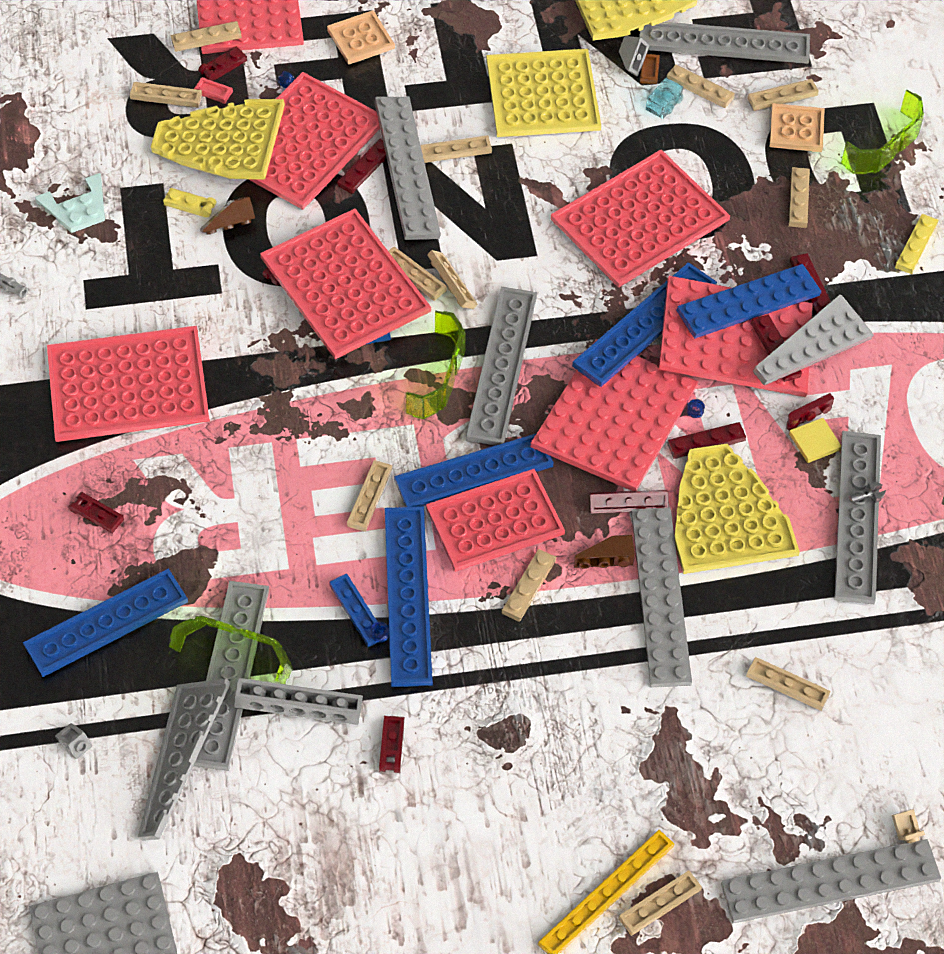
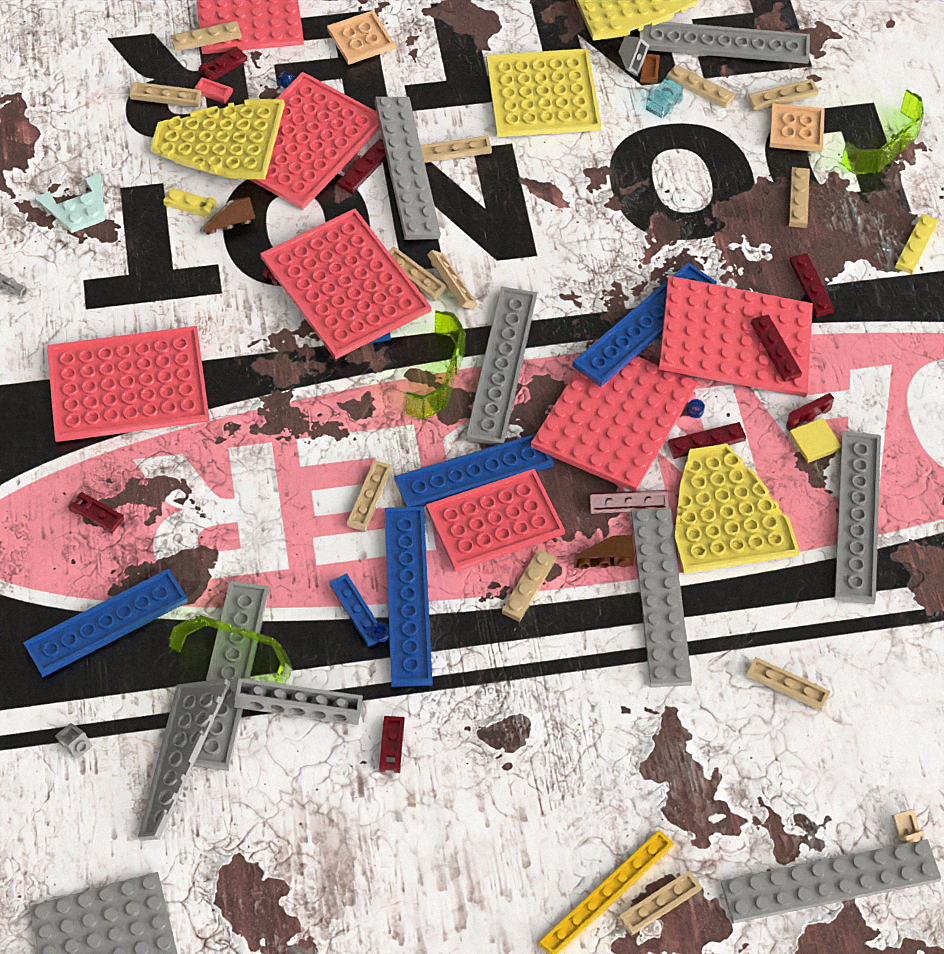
(640, 218): coral plate -> none
(748, 301): blue plate -> none
(825, 335): light grey wing -> none
(872, 486): flat silver bar -> none

